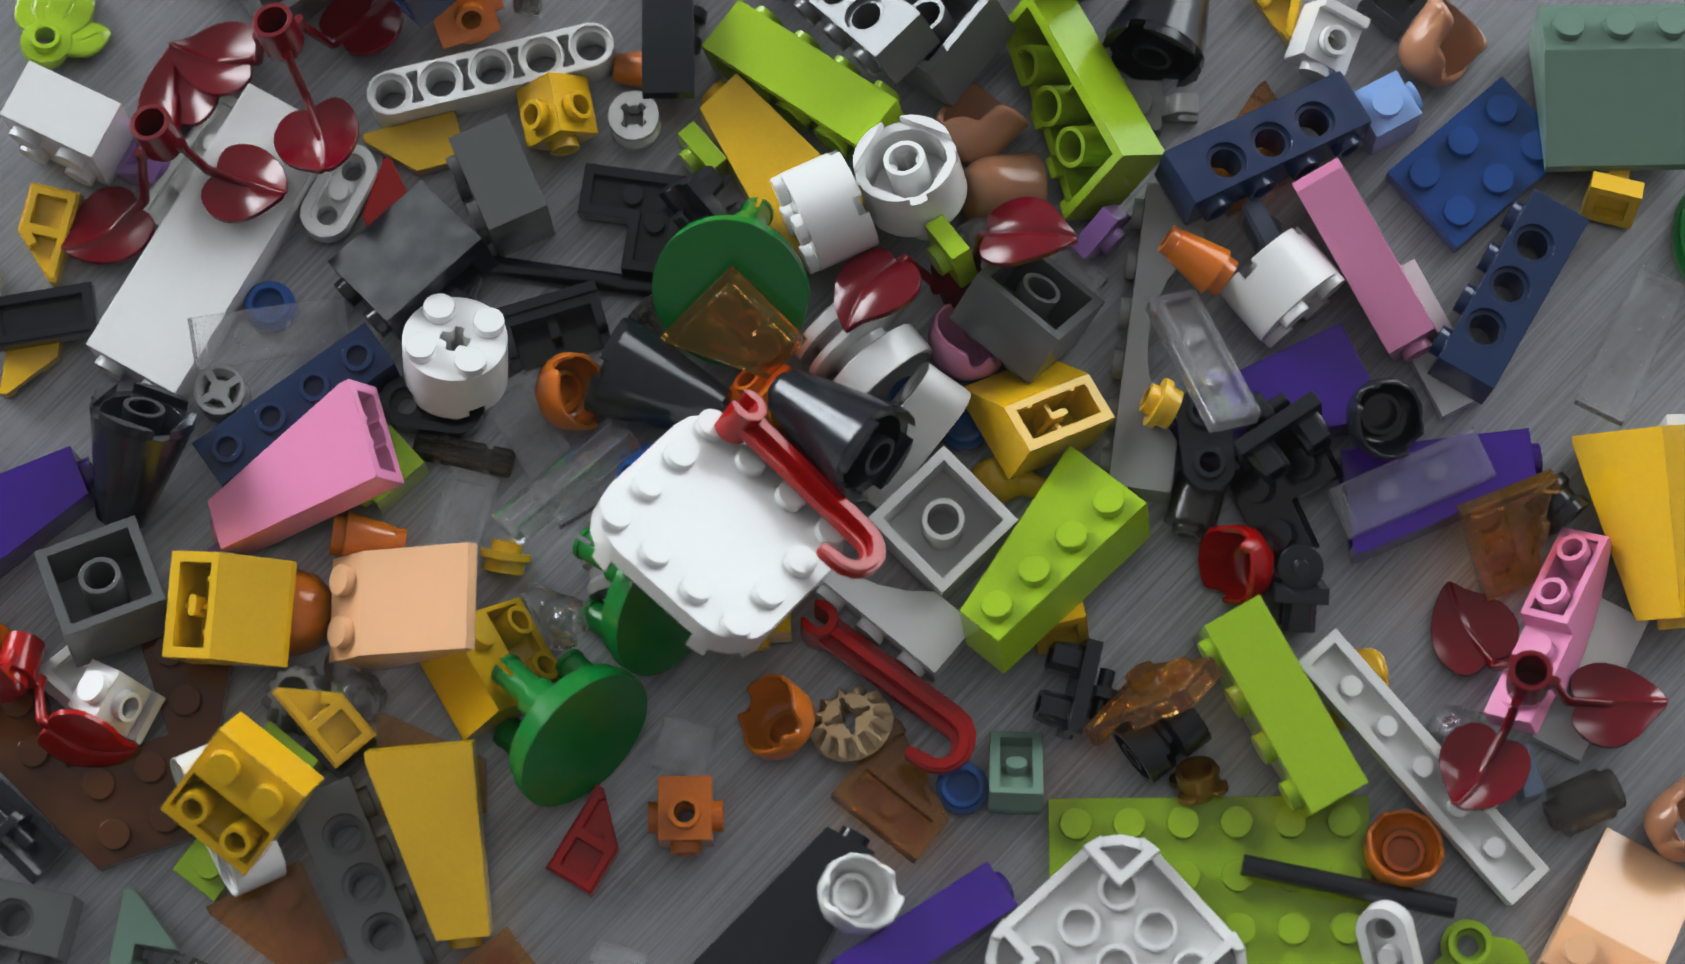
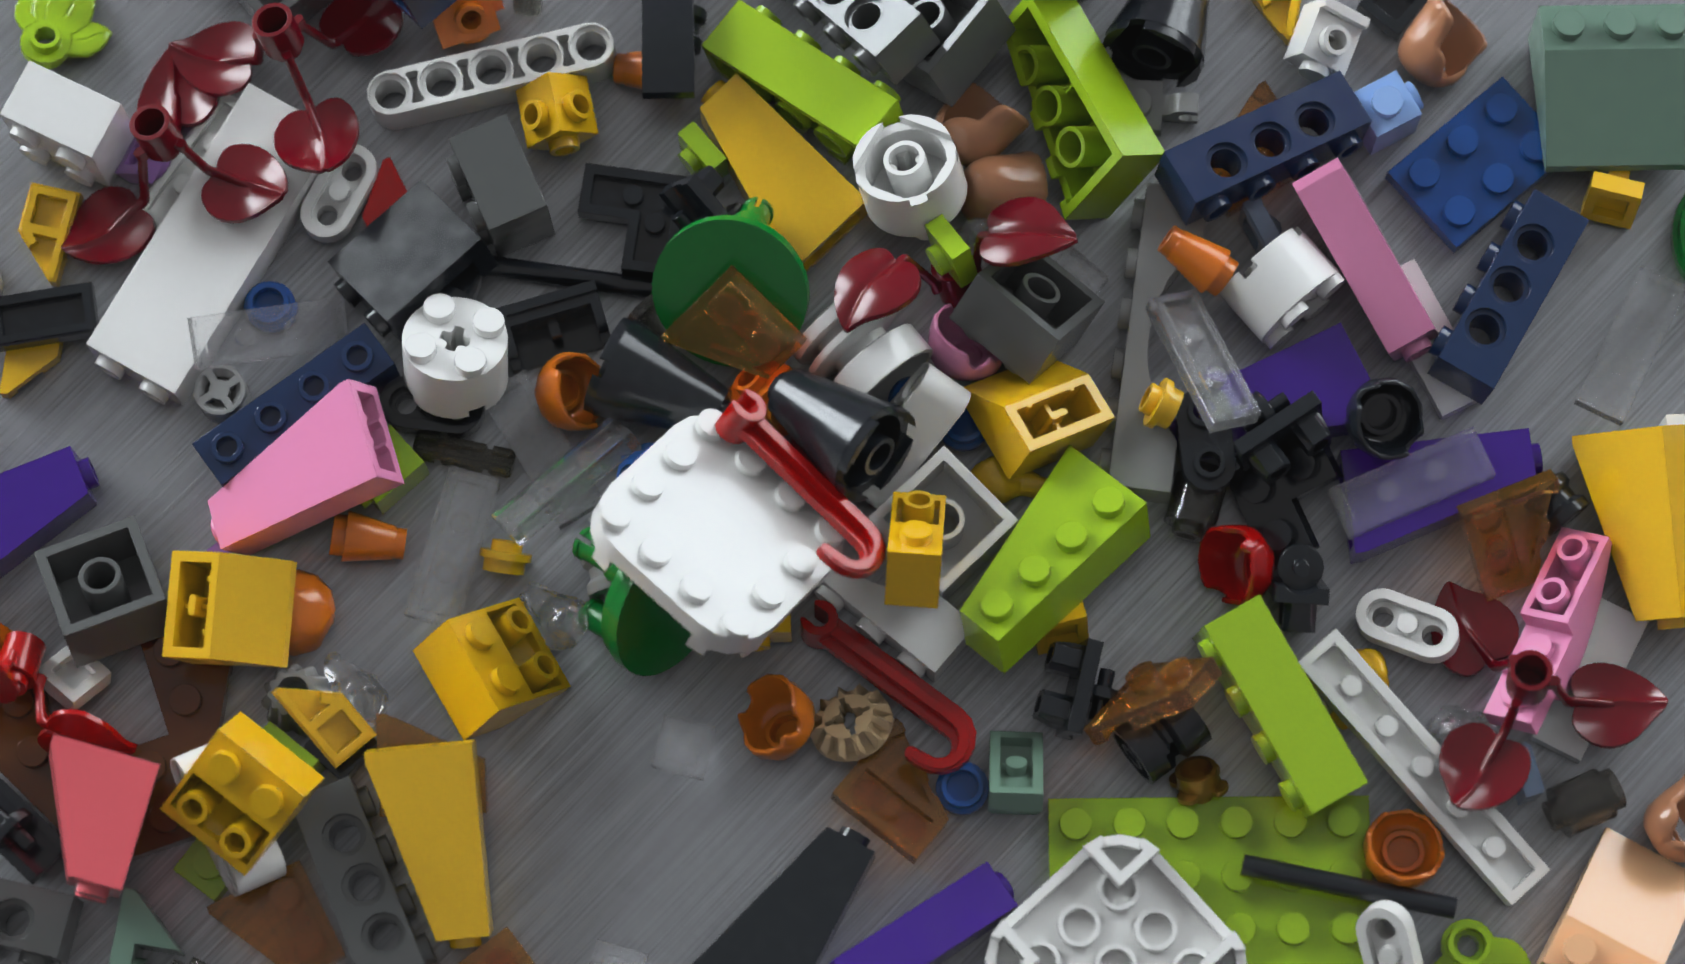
(99, 813): none -> coral slope
(117, 700): white brick -> none
(135, 448): black cone -> none
(402, 605): light nougat slope -> none
(417, 144): yellow tile -> none
(570, 728): green piece -> none
(587, 847): red tile -> none
(641, 130): white wheel -> none
(684, 795): orange brick -> none
(824, 211): white brick -> none
(858, 894): white hair -> none
(915, 549): none -> yellow slope
(1103, 233): medium lavender plate -> none
(1410, 624): none -> white plate

